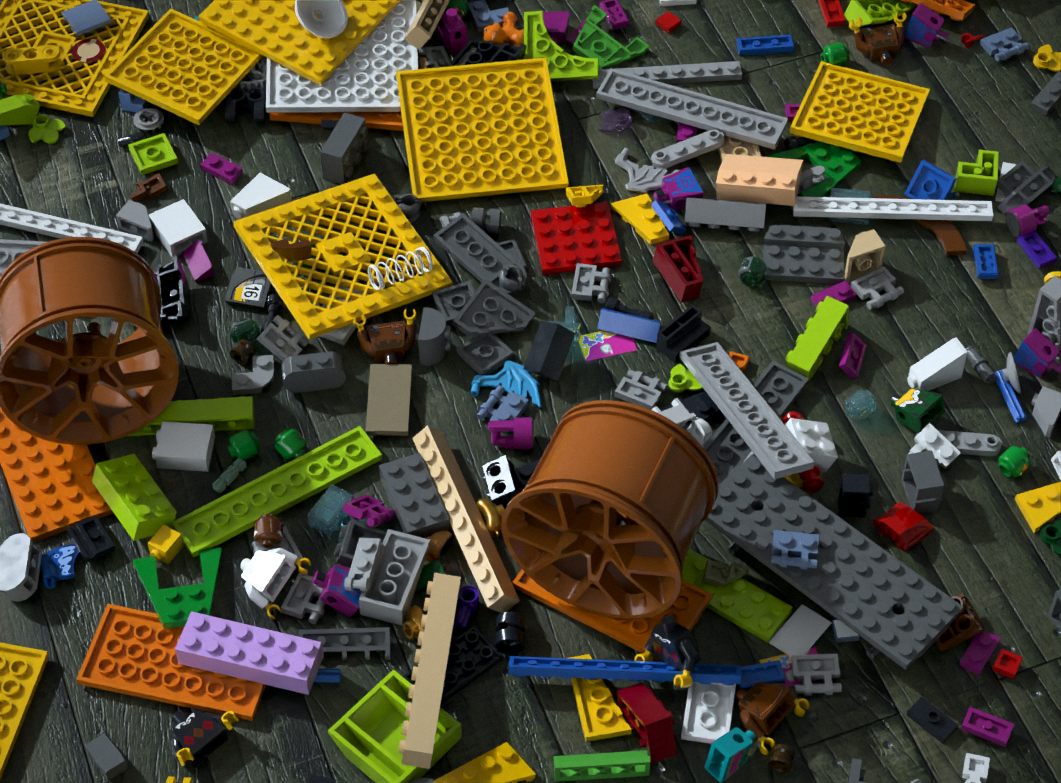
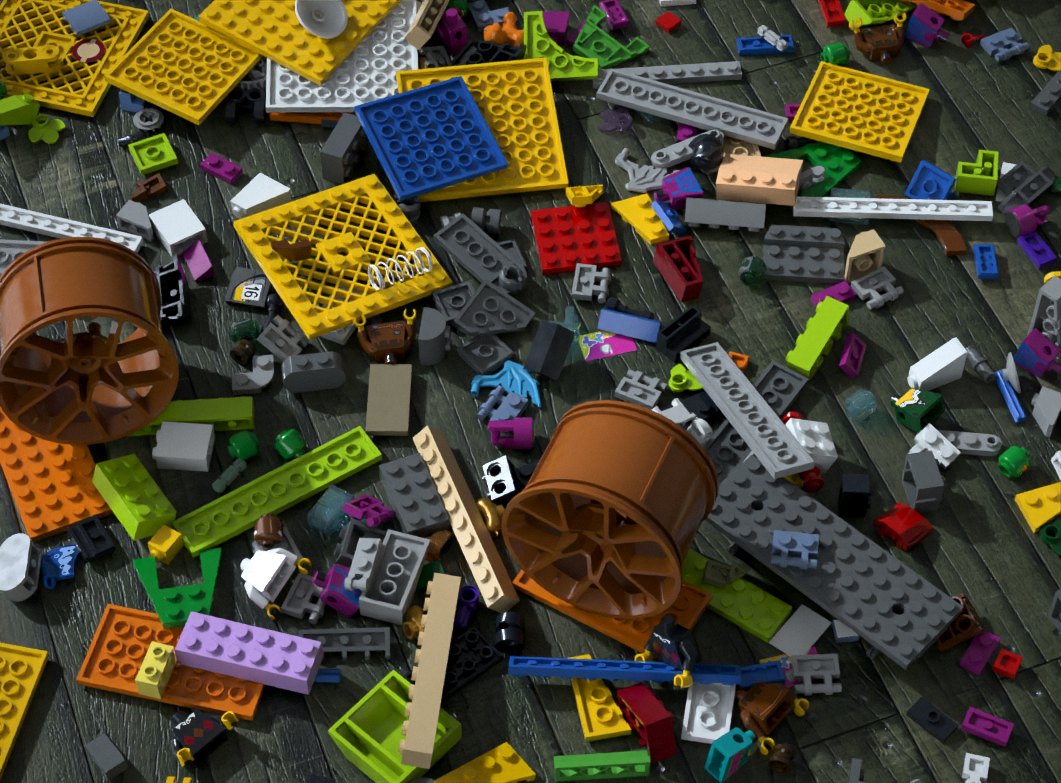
(156, 670): none -> light yellow brick
(430, 138): none -> blue plate
(706, 153): none -> black helmet
(772, 38): none -> light grey axle

